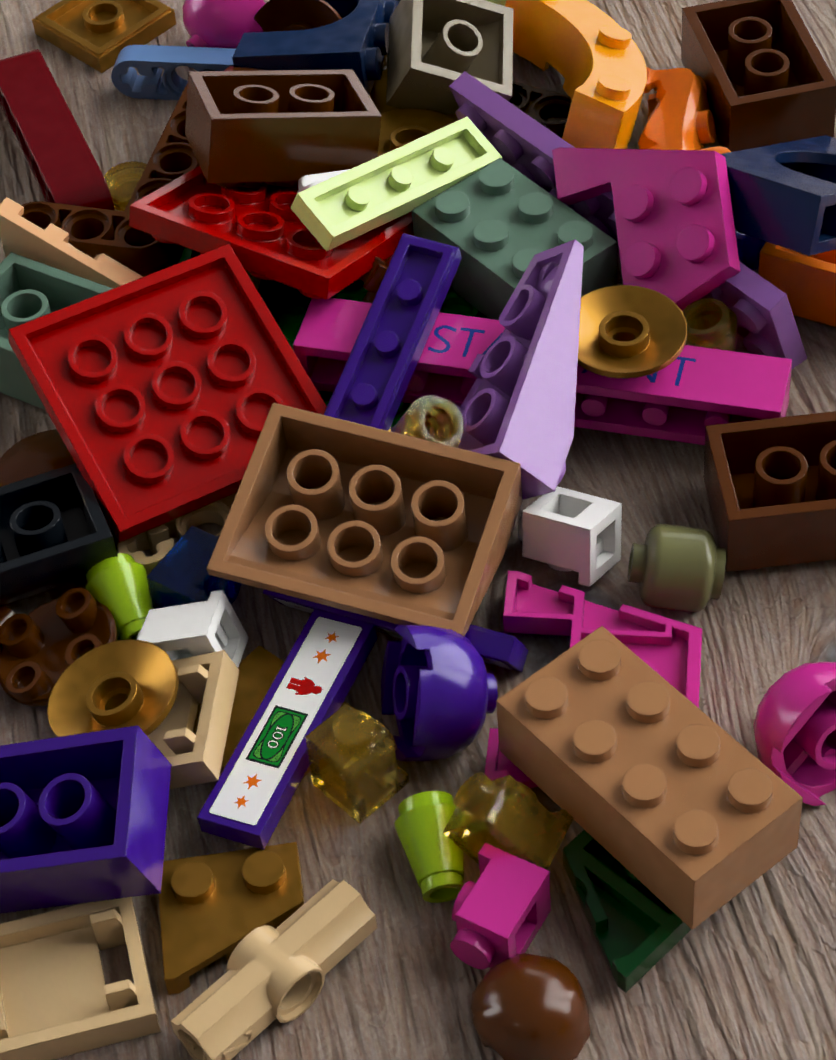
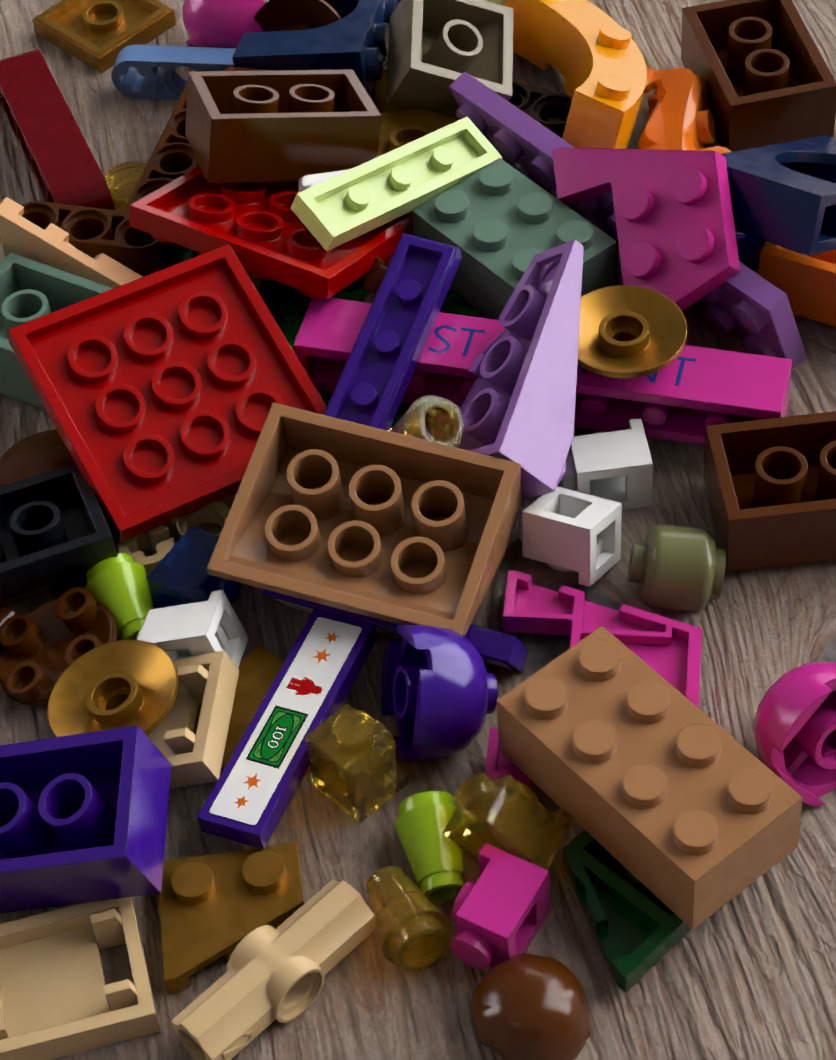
(407, 921): none -> clear yellow cone
(612, 466): none -> white brick
(711, 325): clear yellow cone -> none

